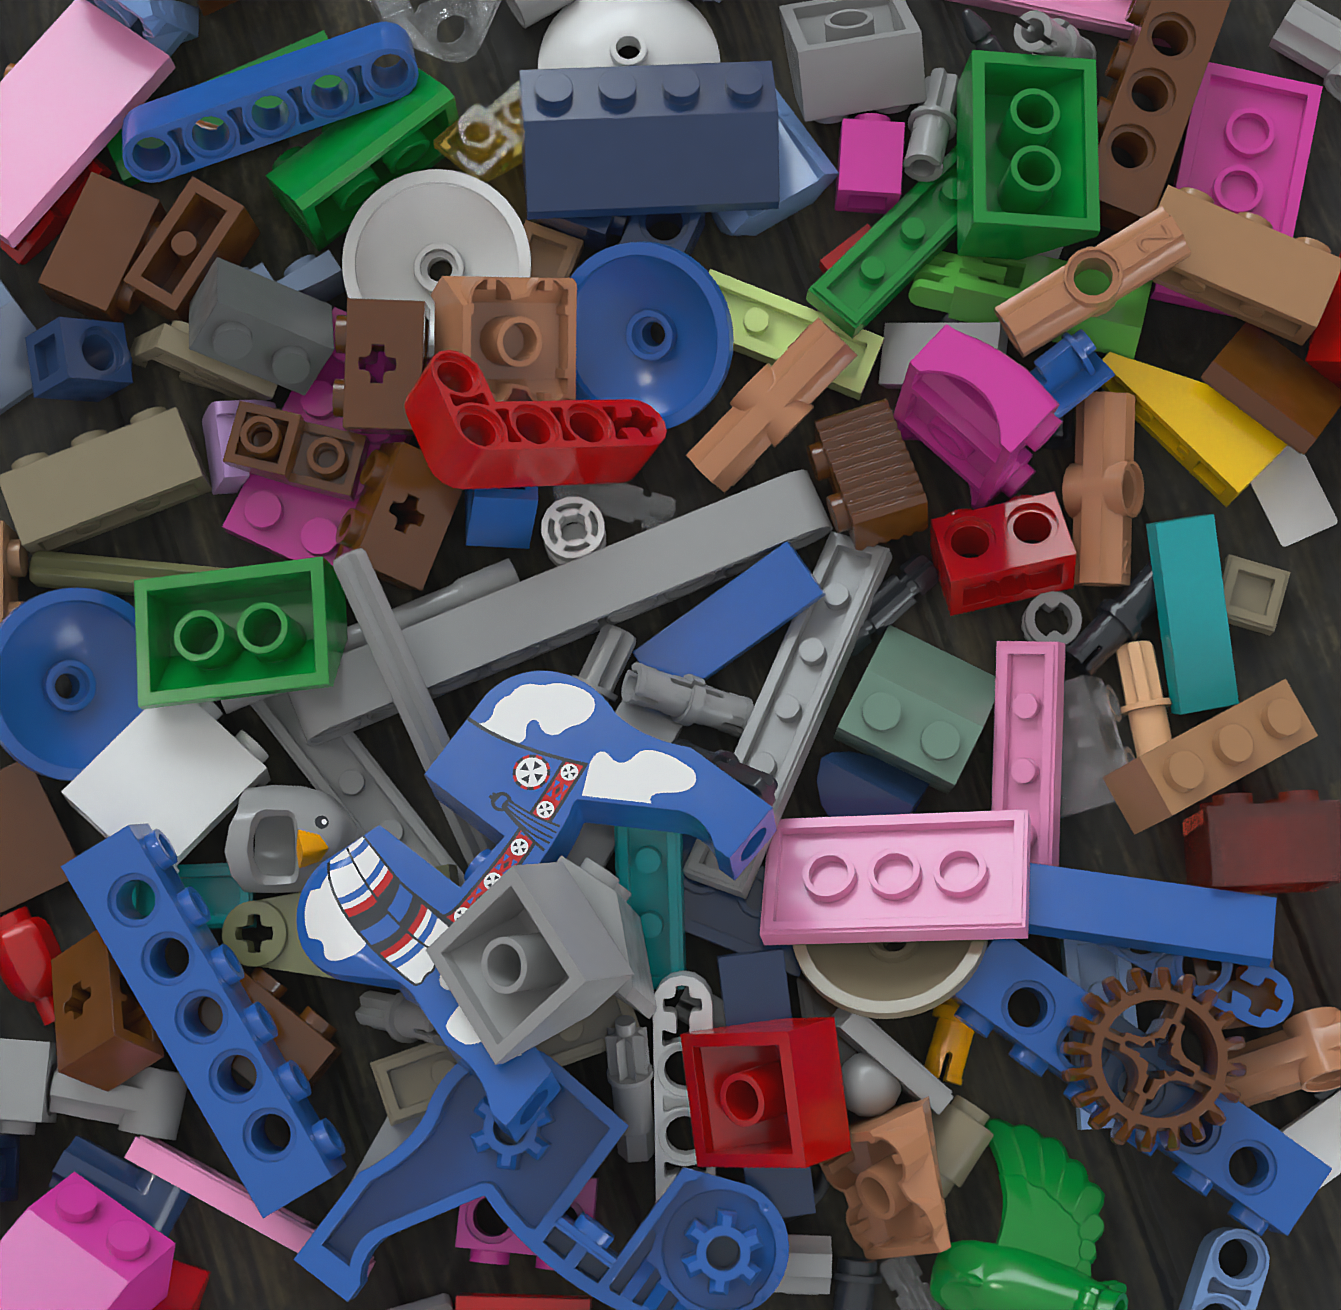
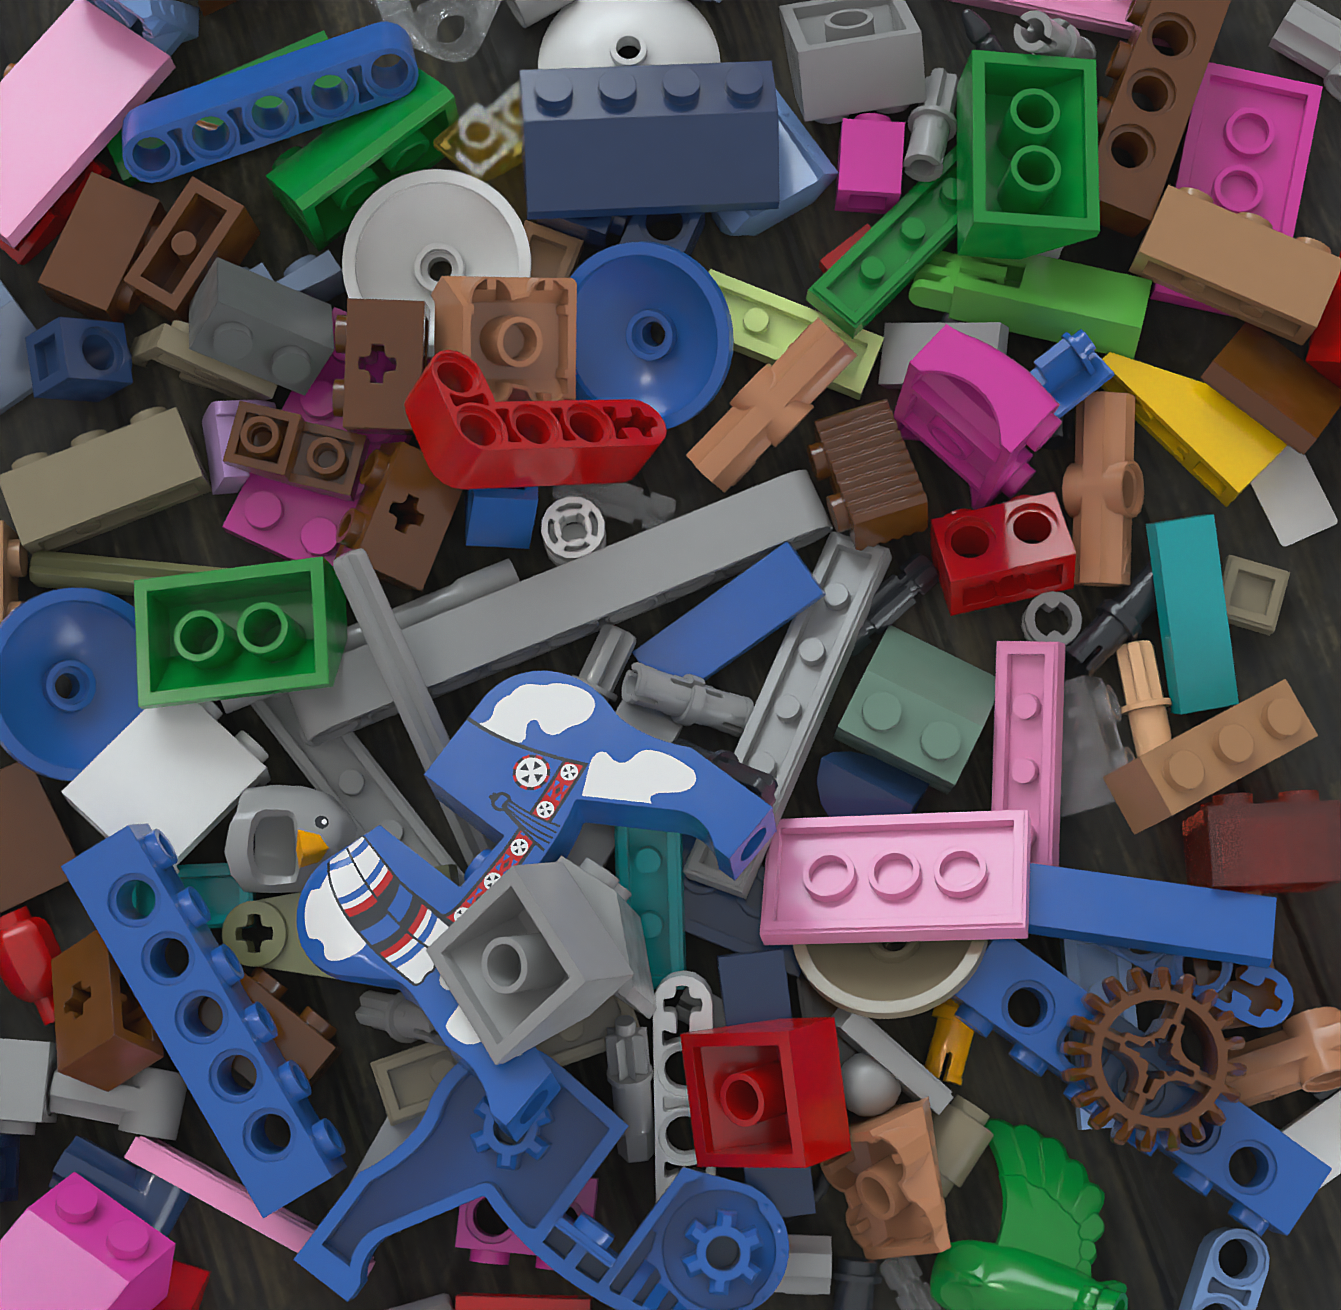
(1125, 259): nougat piece -> none

